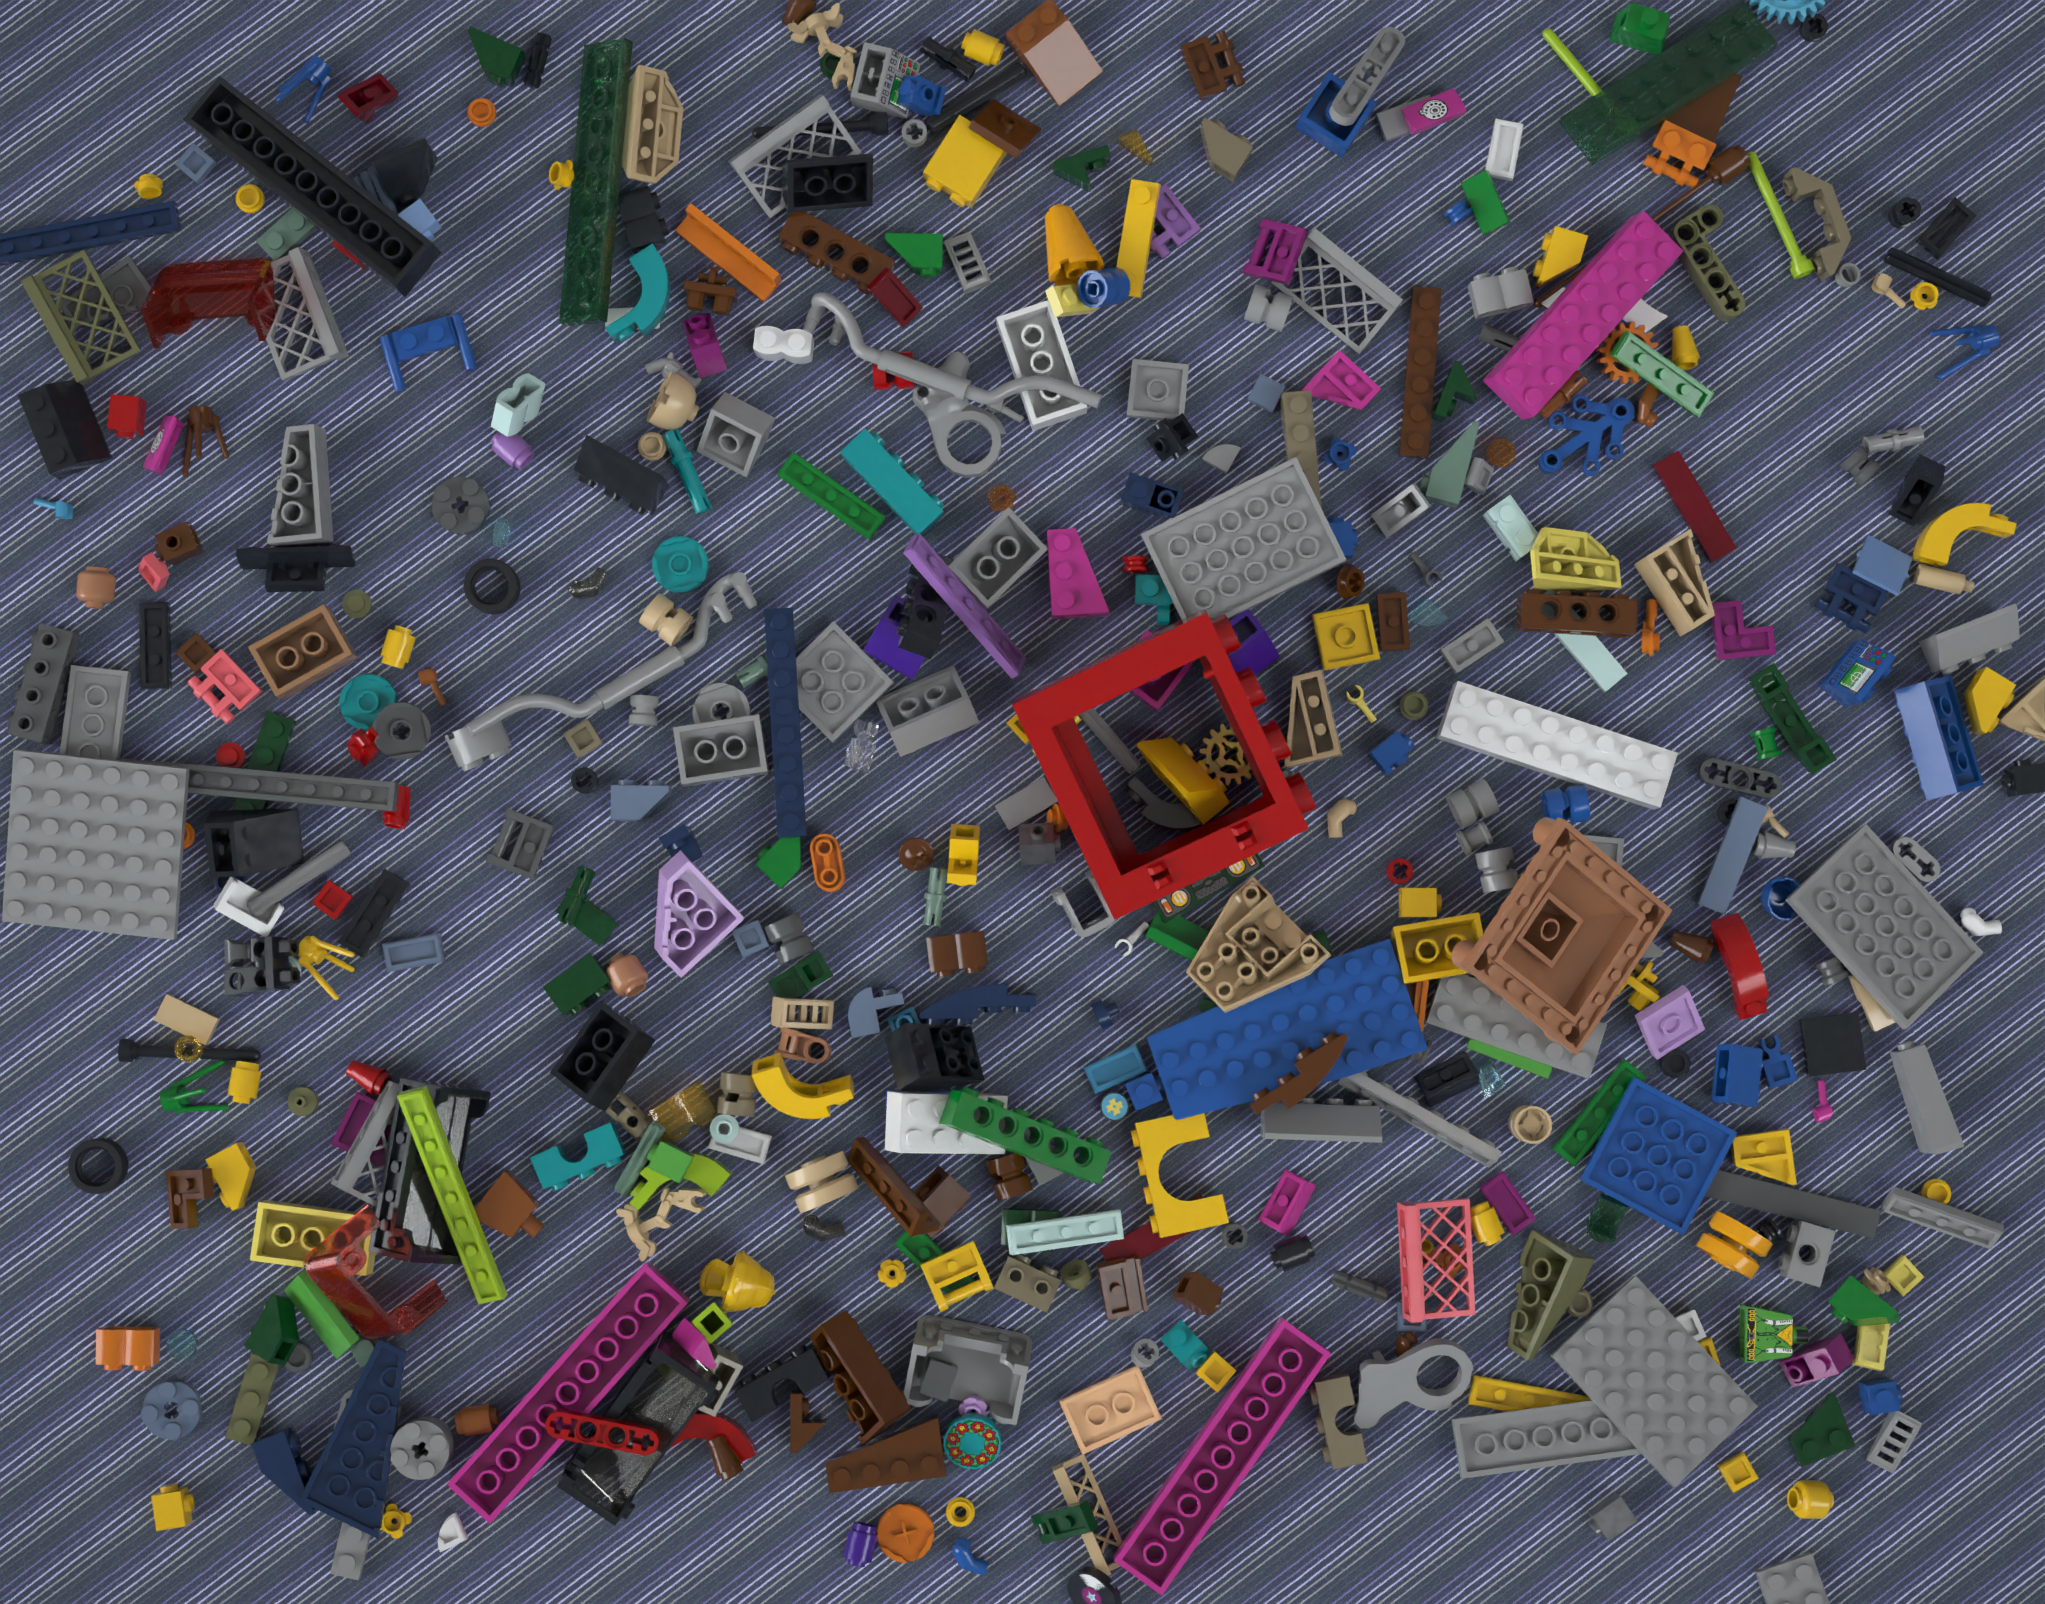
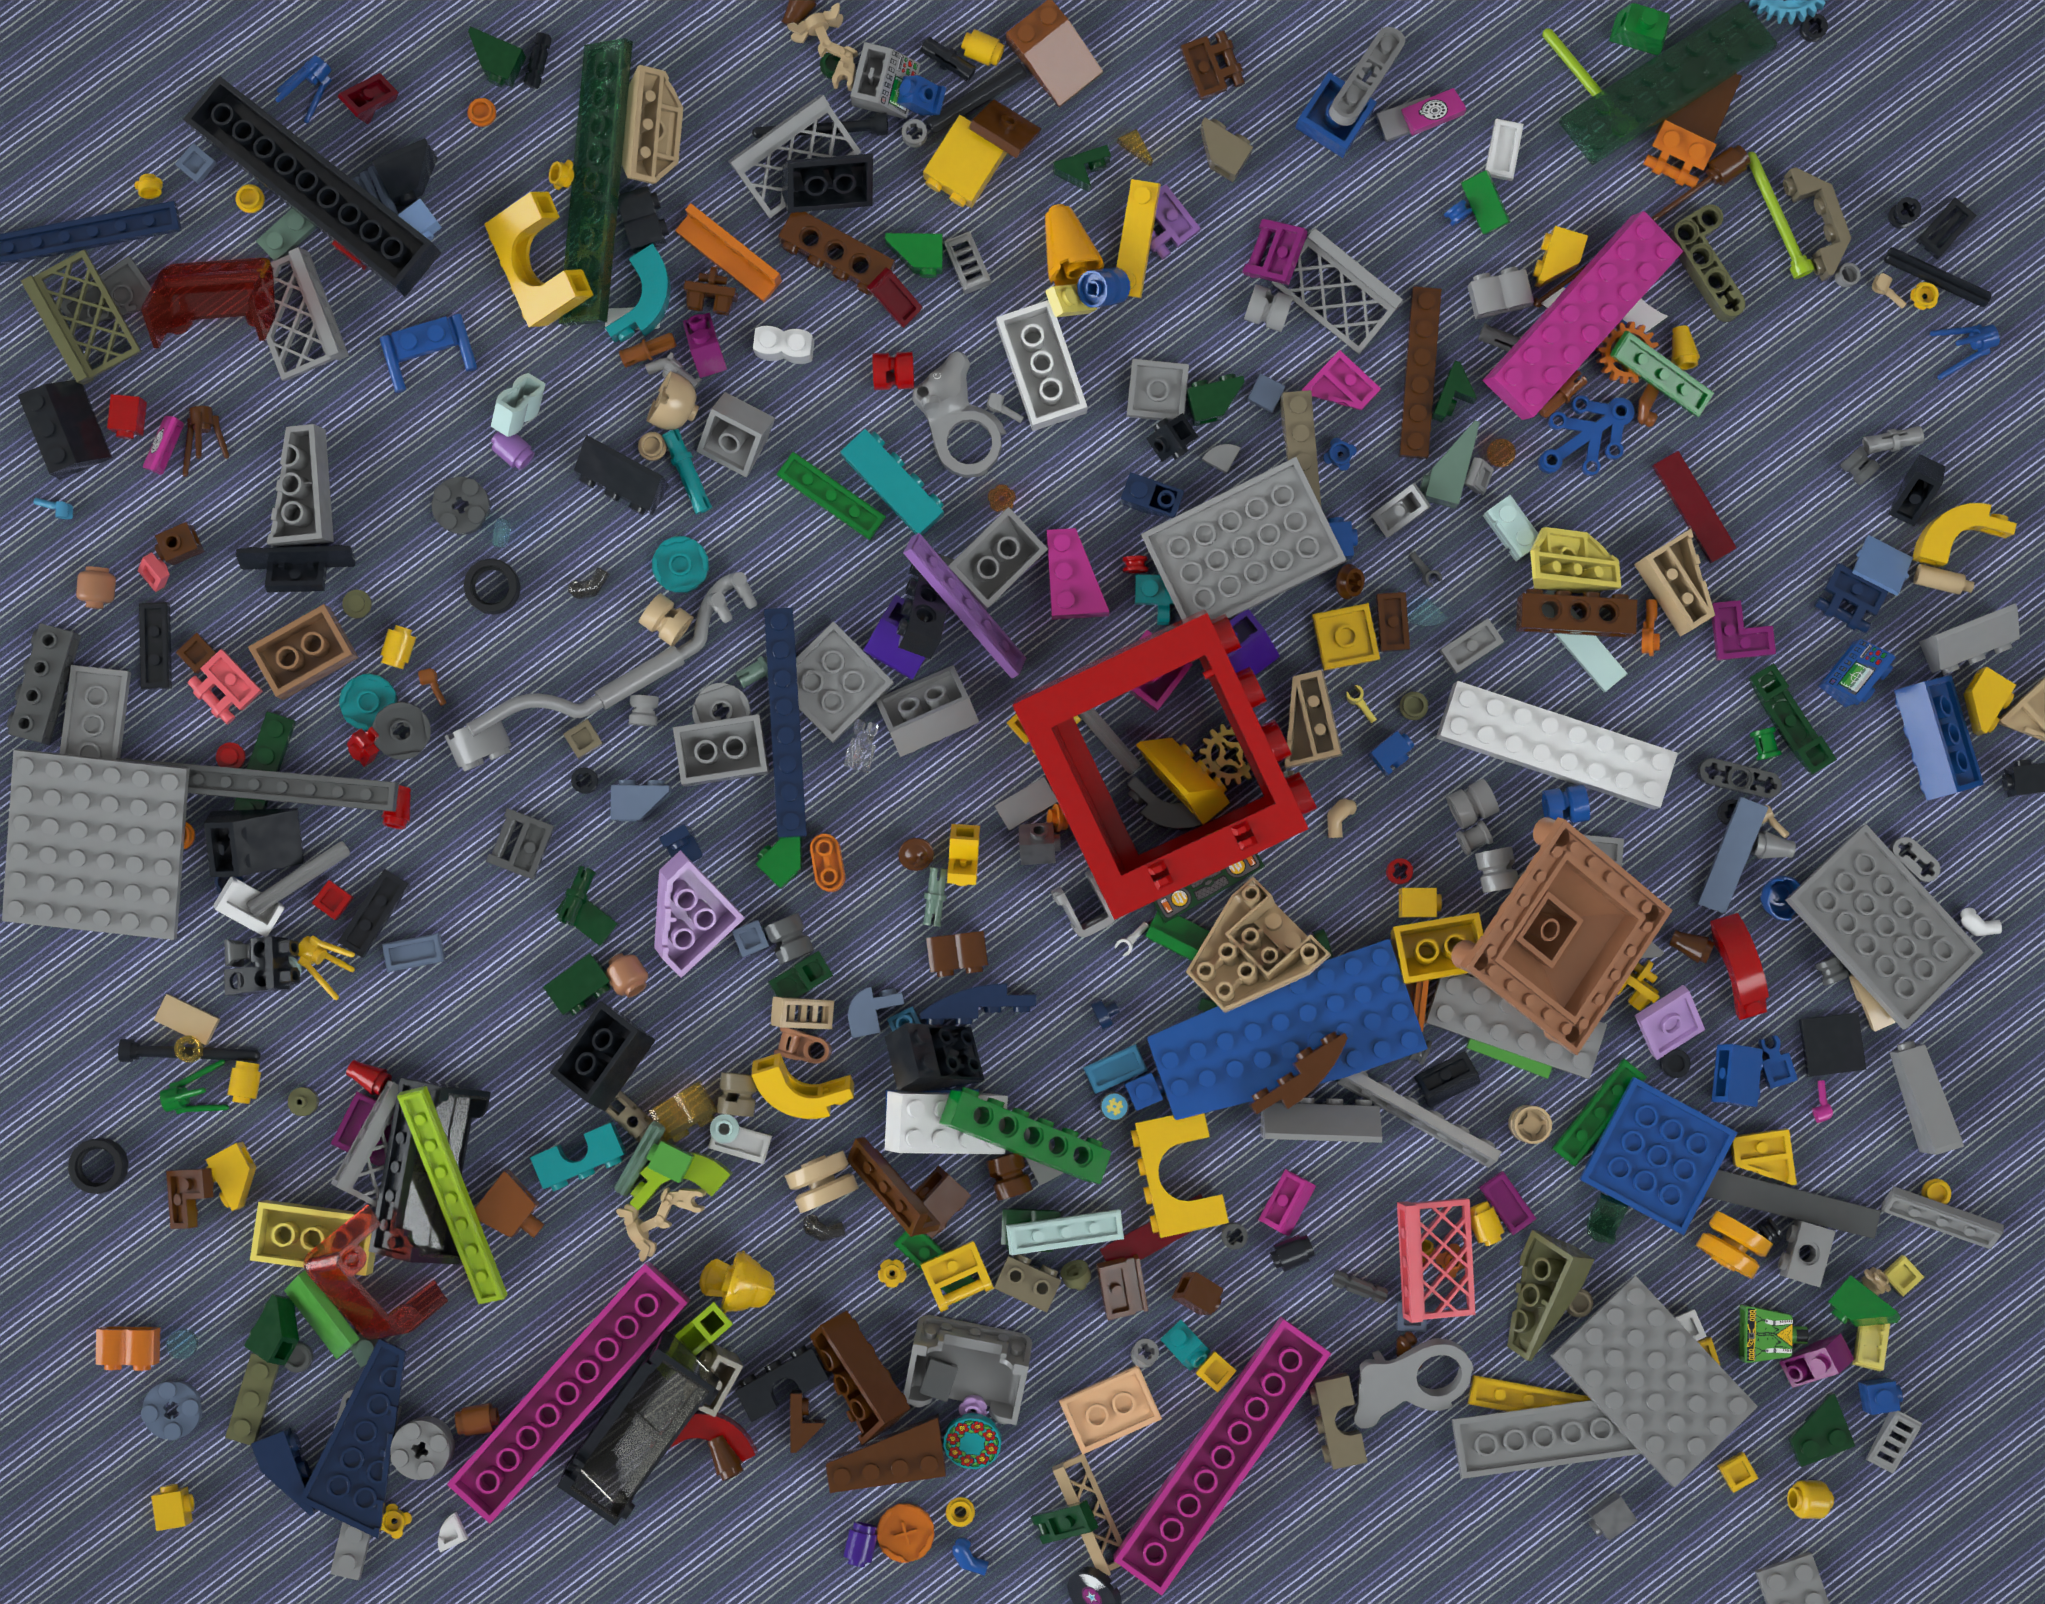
(512, 236): none -> yellow arch
(602, 1437): red beam -> none
(647, 349): none -> dark orange axle
(694, 1343): dark pink slope -> none
(926, 374): light grey piece -> none
(1211, 401): none -> dark green slope
(1490, 1079): clear light blue tile -> none

